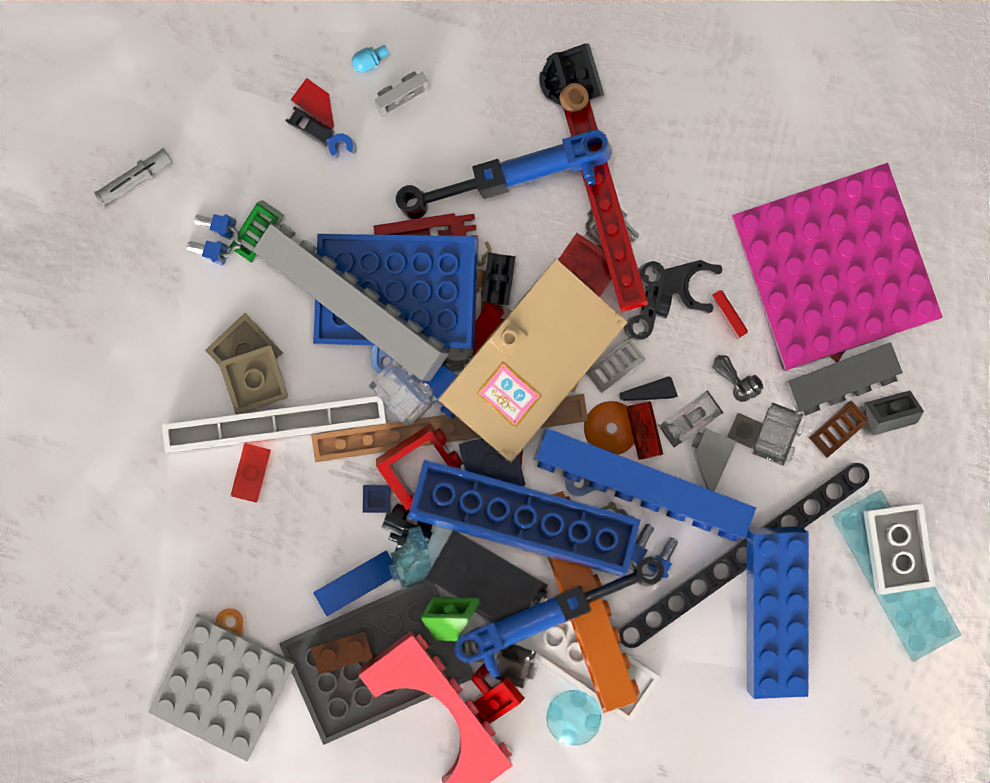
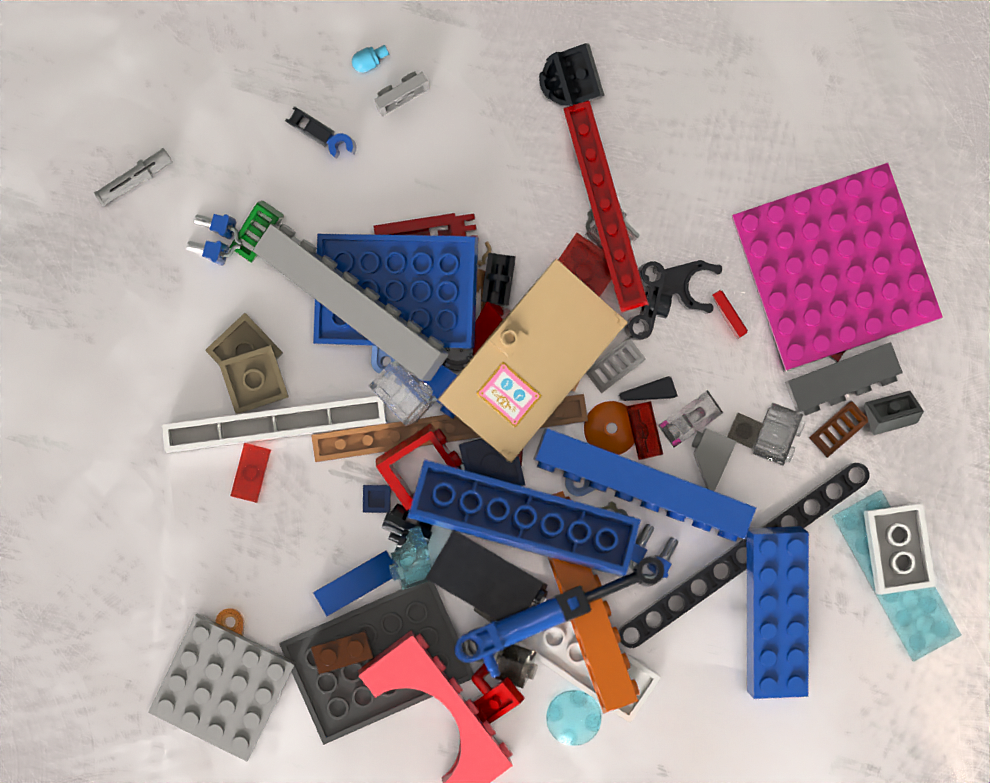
(315, 102): red tile -> none
(448, 617): bright green slope -> none
(496, 176): blue piece -> none
(574, 97): medium nougat tile -> none
(751, 384): dark grey piece -> none

